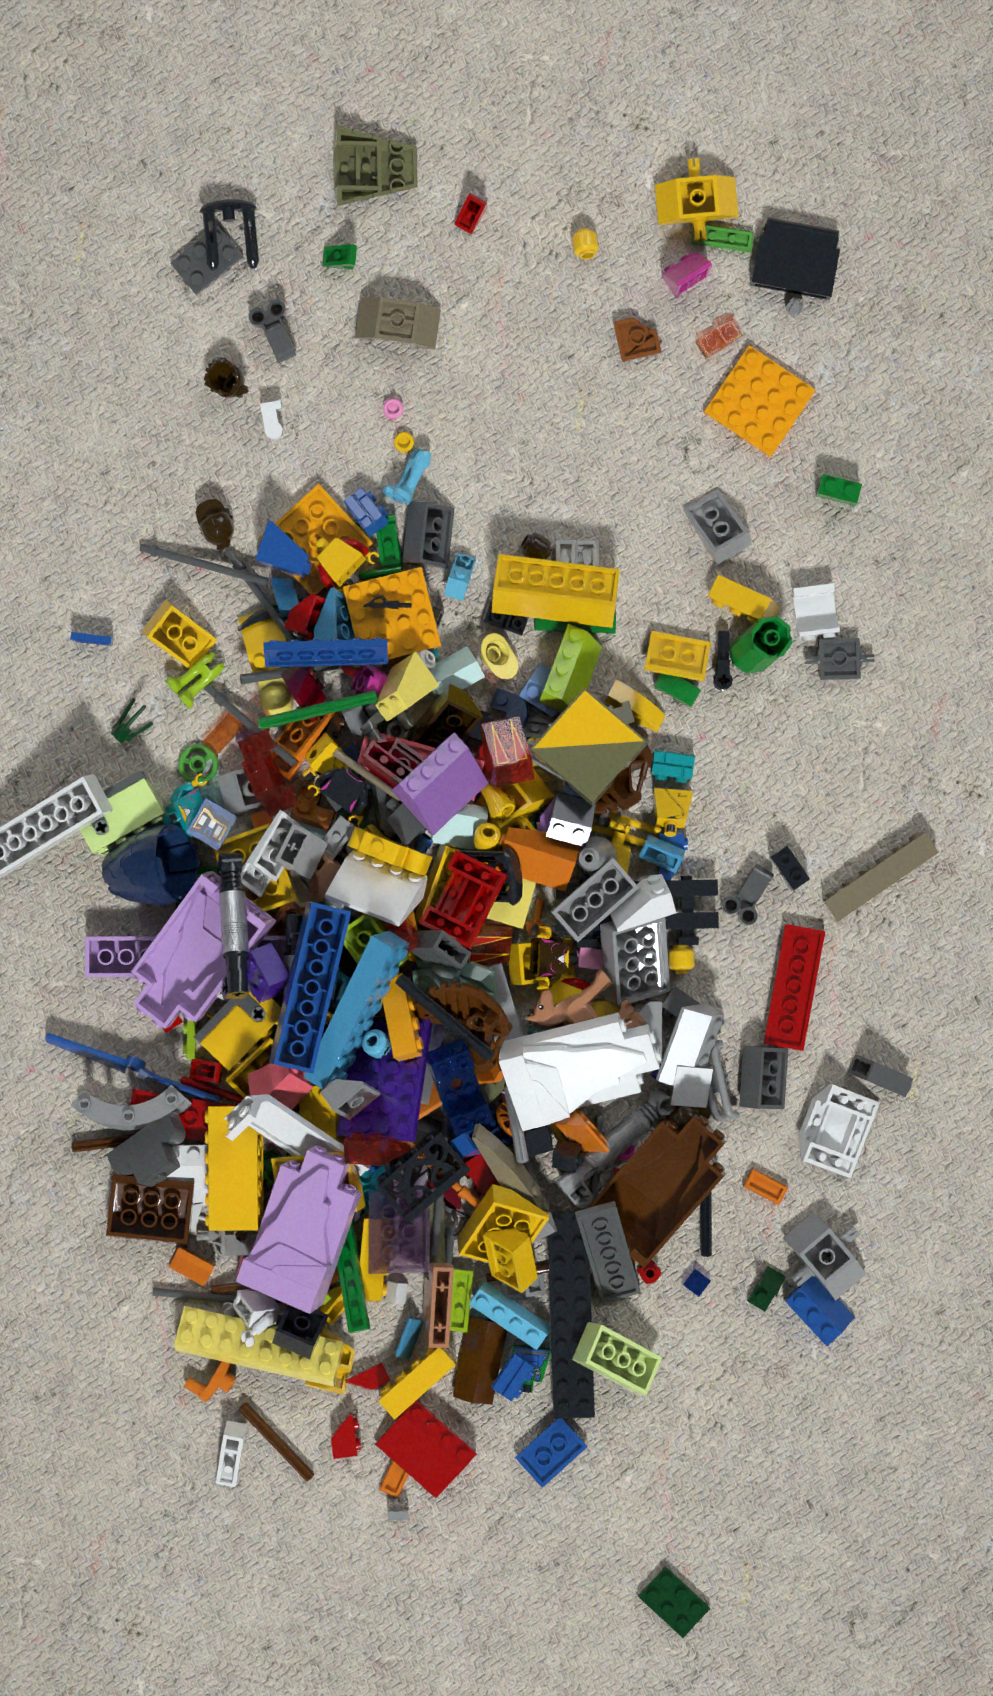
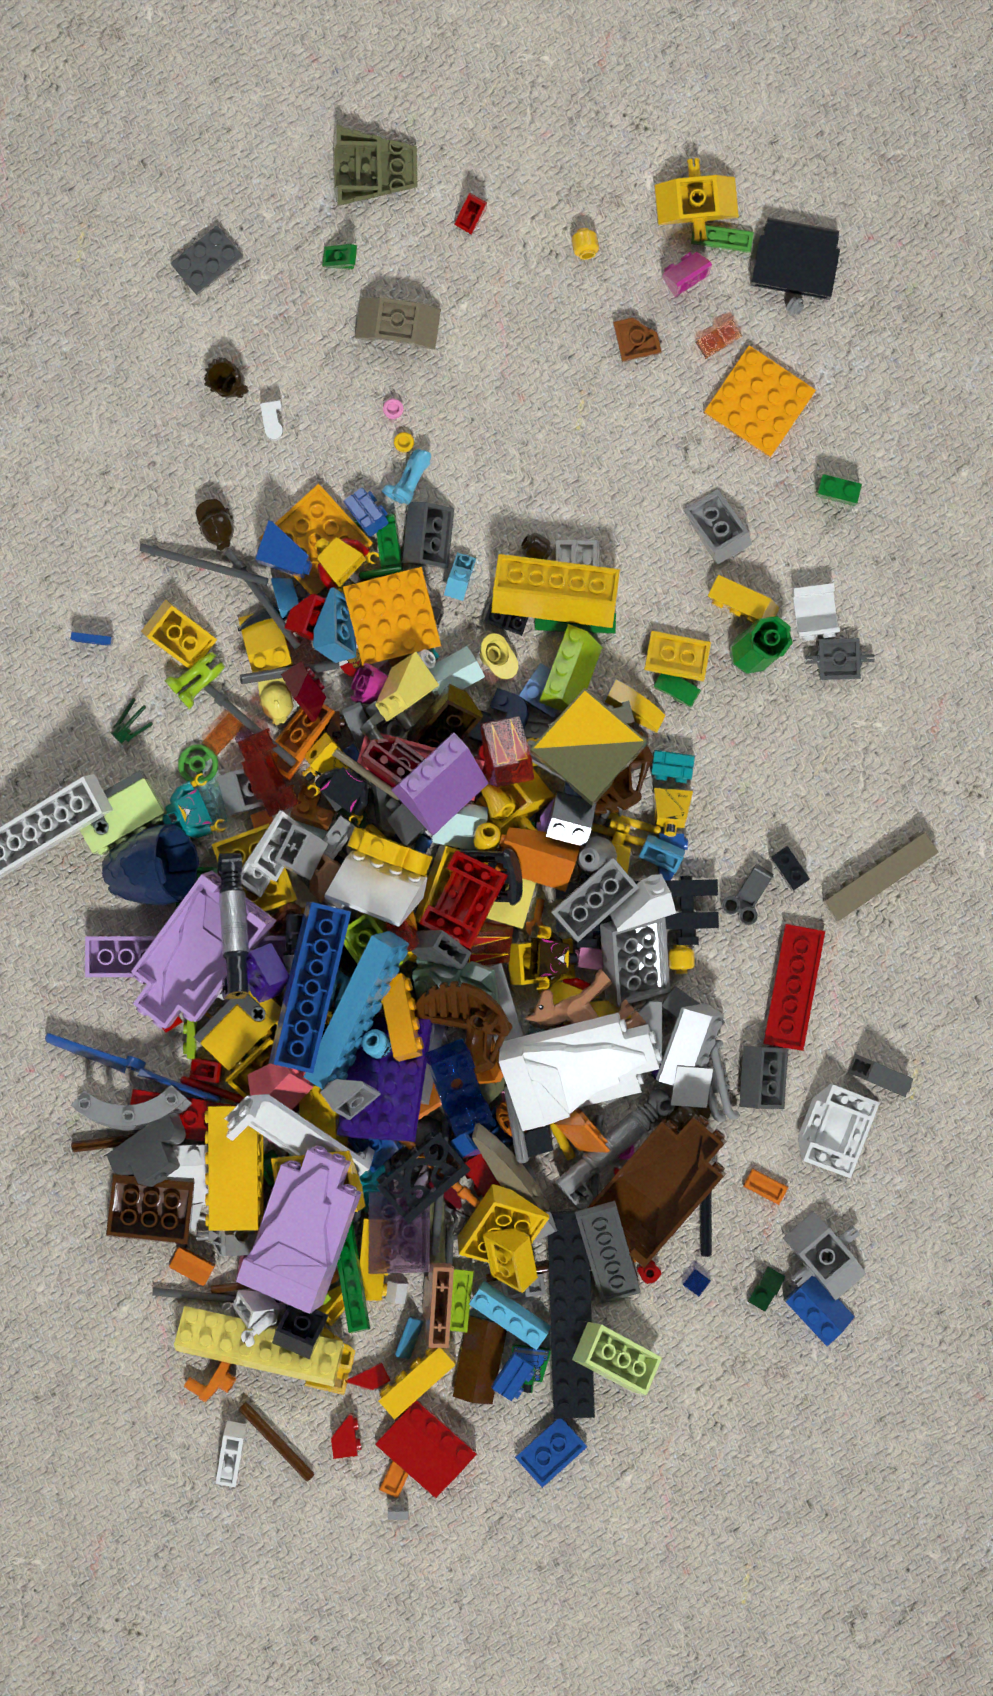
(211, 824): sticker -> none
(227, 208): black piece -> none
(274, 330): dark grey piece -> none
(317, 710): green axle -> none
(325, 653): blue plate -> none
(372, 1149): clear red slope -> none
(395, 604): black hand -> none
(445, 1017): black axle -> none
(567, 1156): black brick -> none
(674, 1601): dark green plate -> none
(723, 661): black connector -> none

